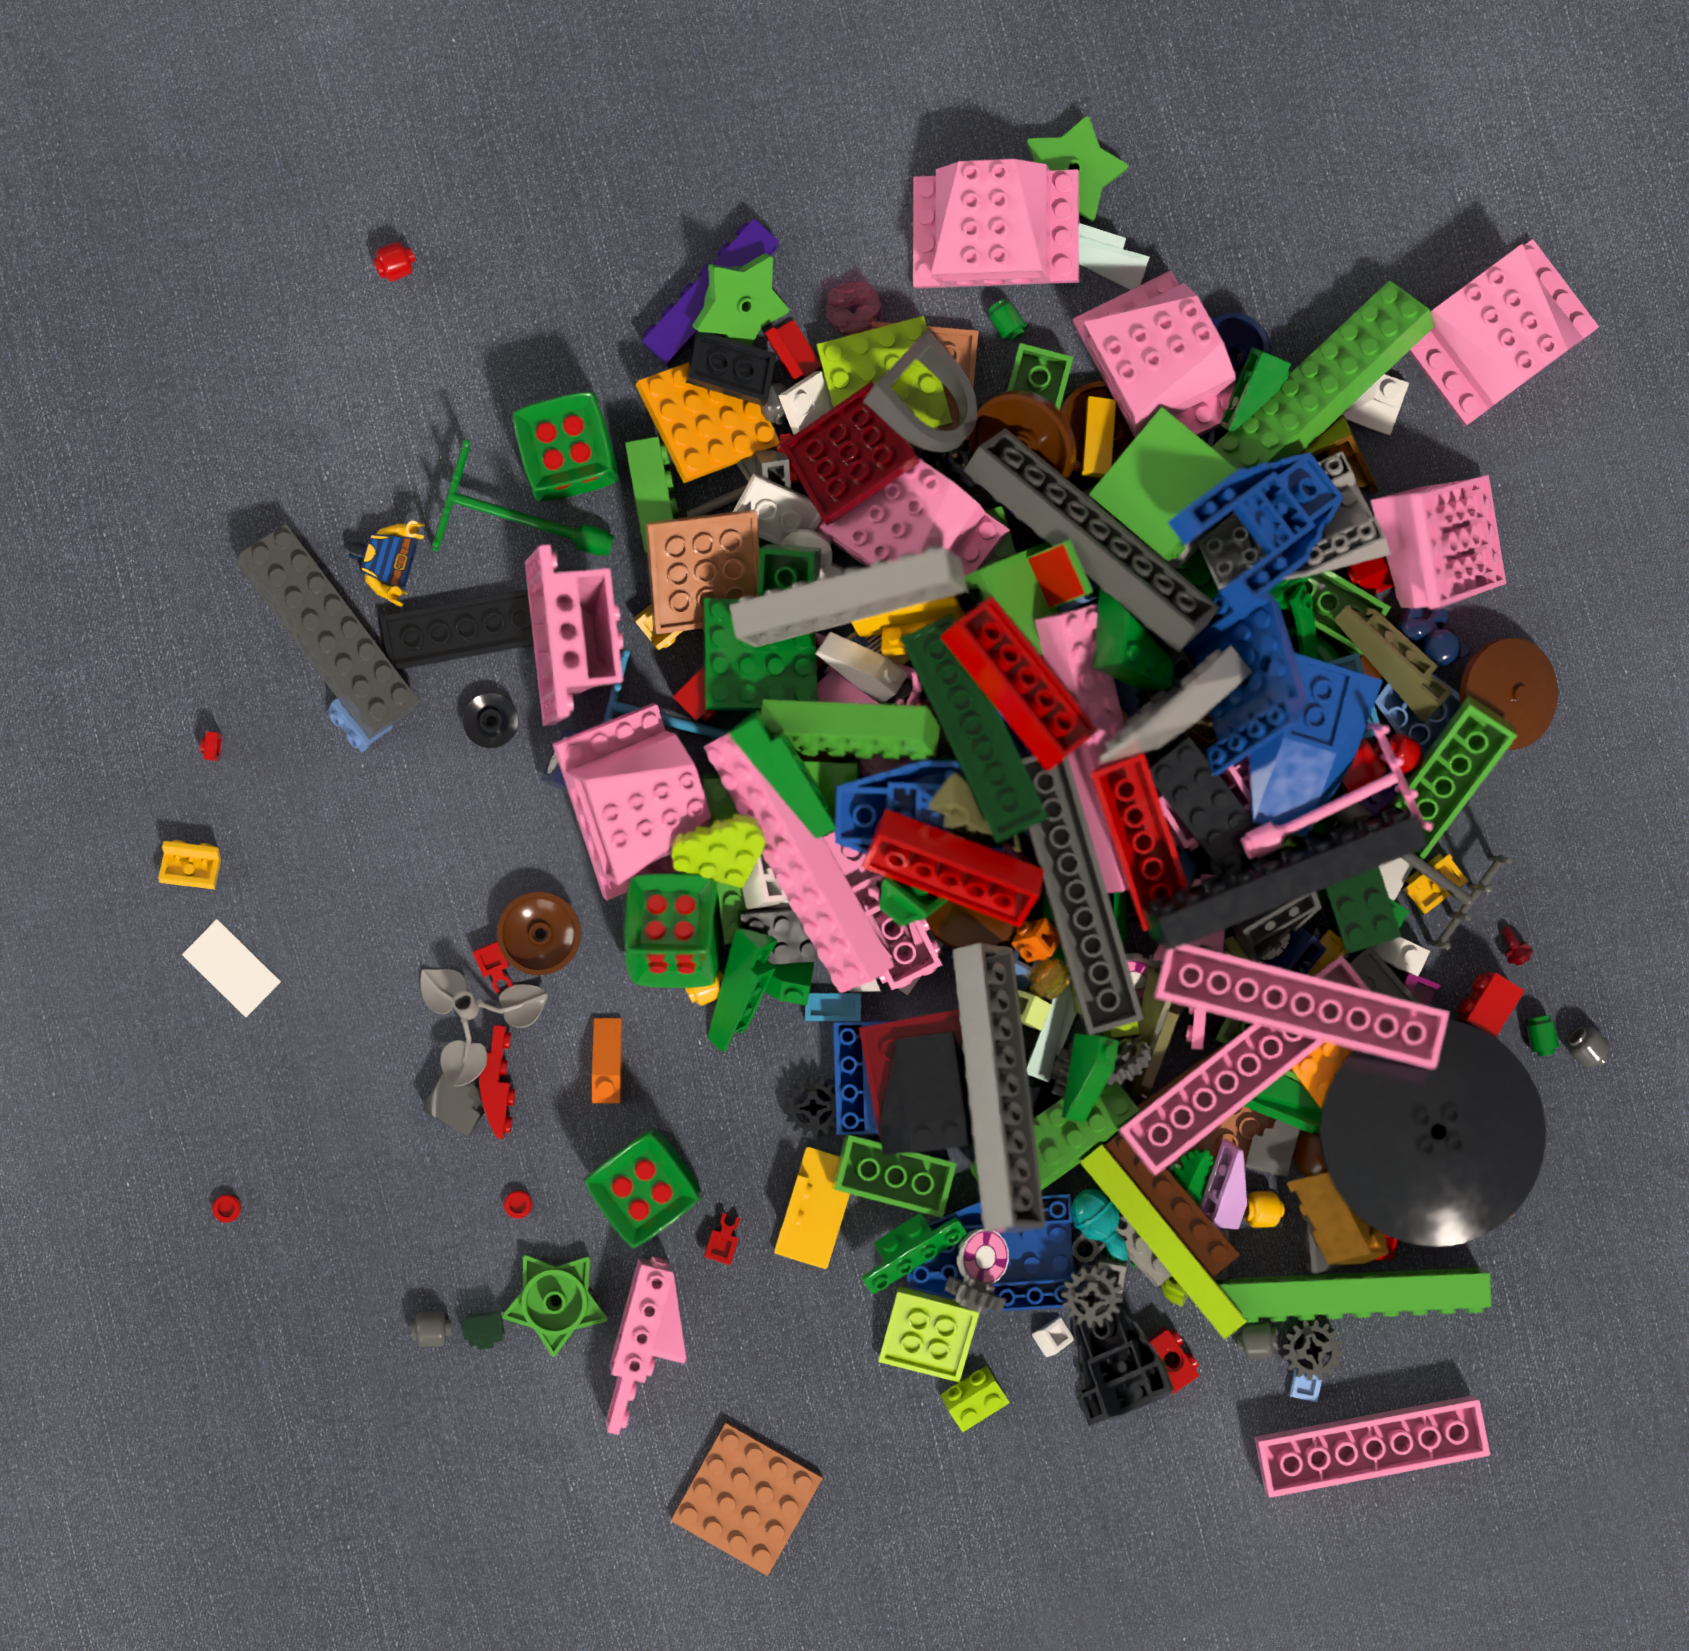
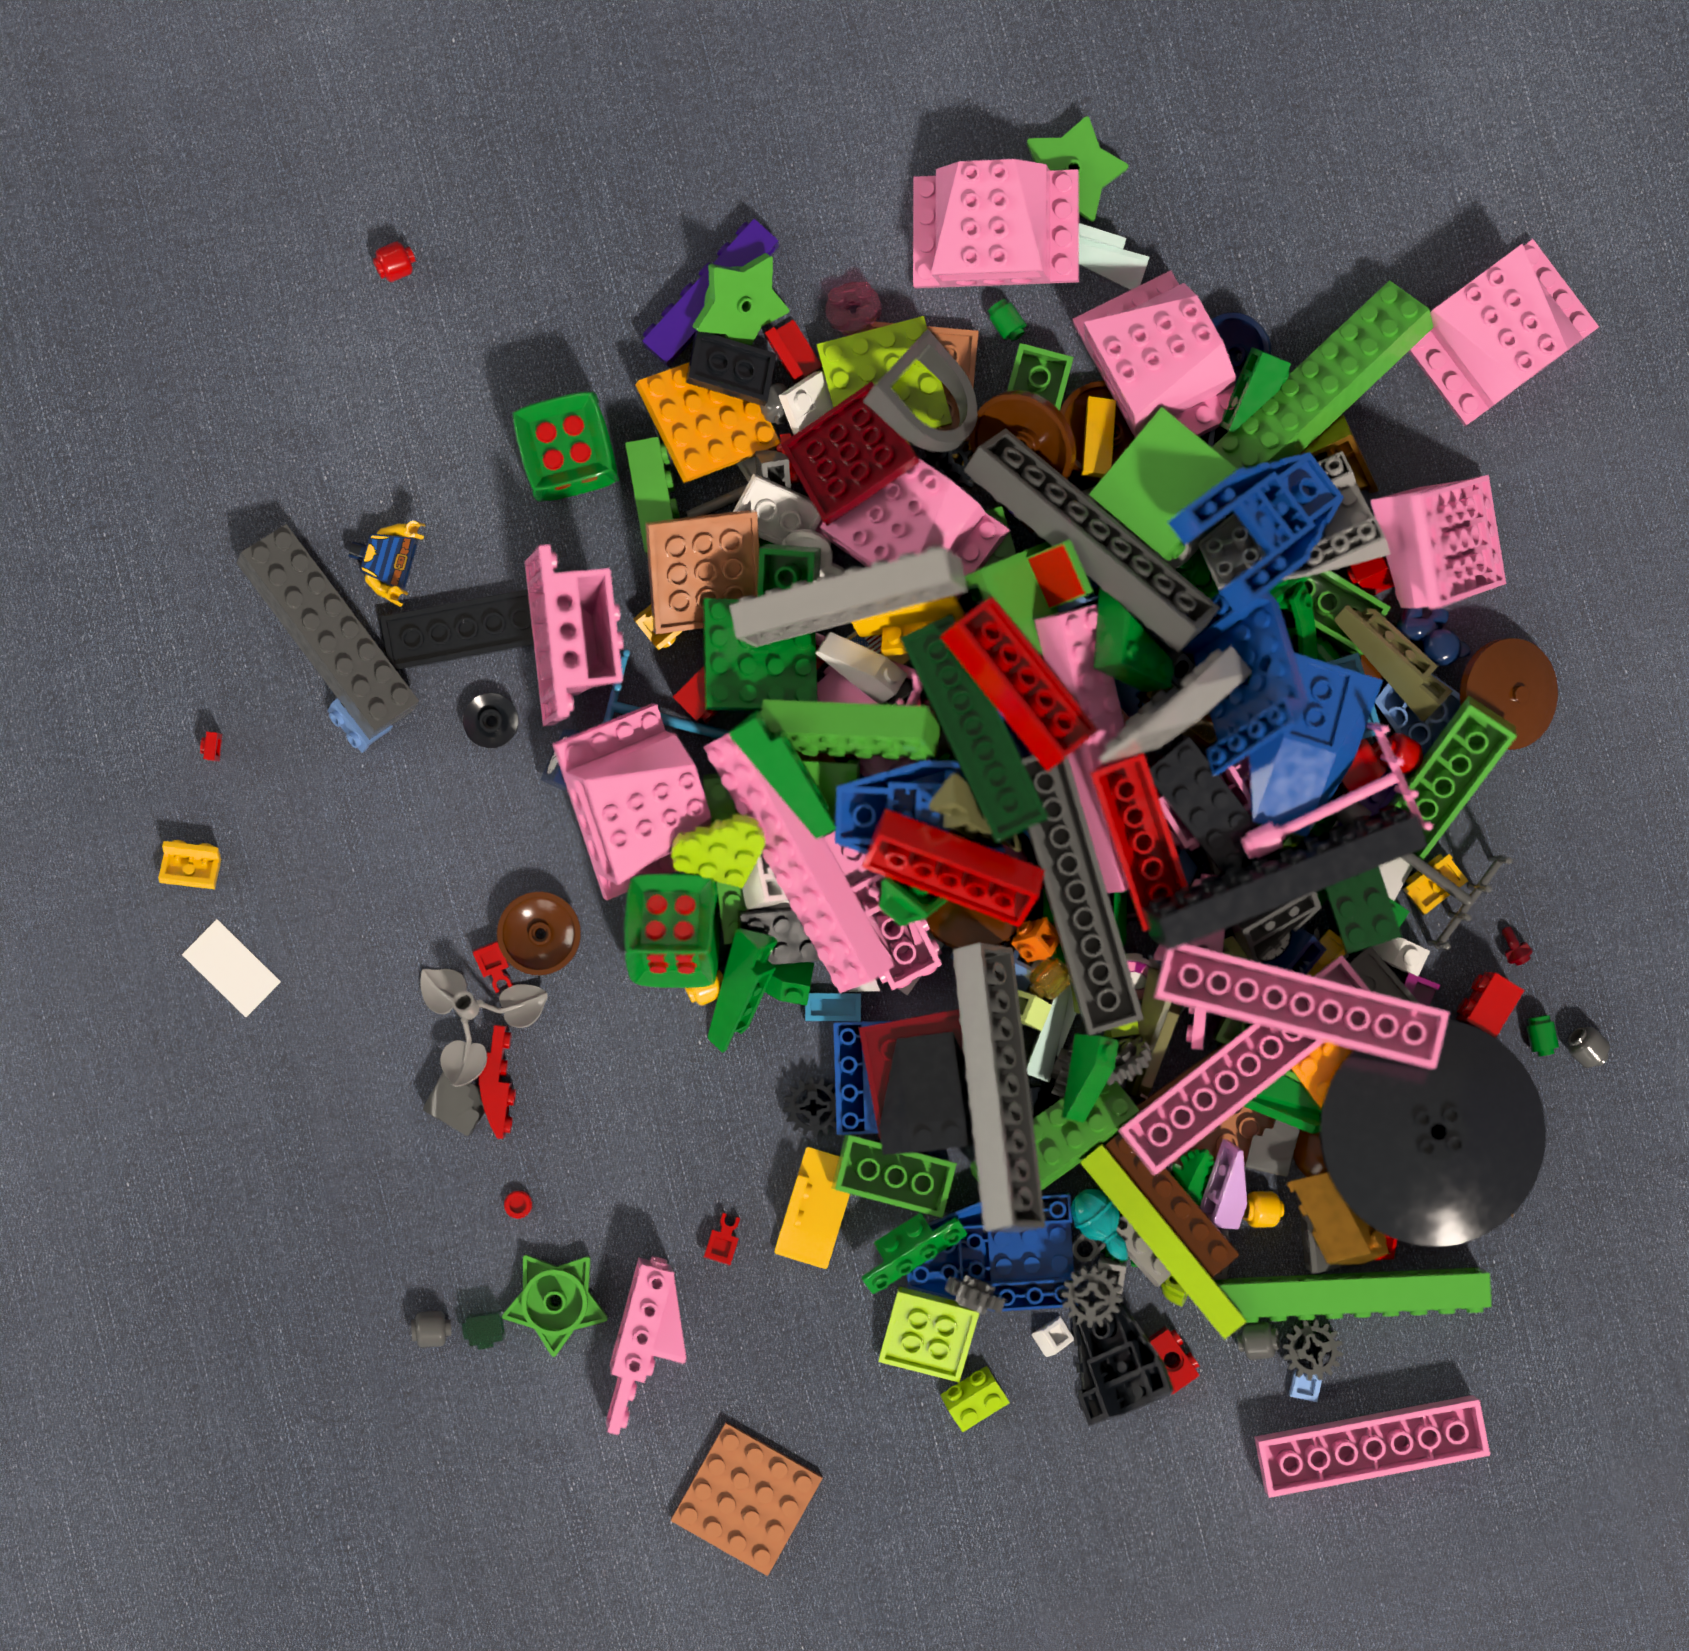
(227, 1208): red tile -> none
(588, 538): green piece -> none
(607, 1060): orange slope -> none
(643, 1188): green piece -> none
(983, 1255): tile -> none
(1378, 405): white plate -> none

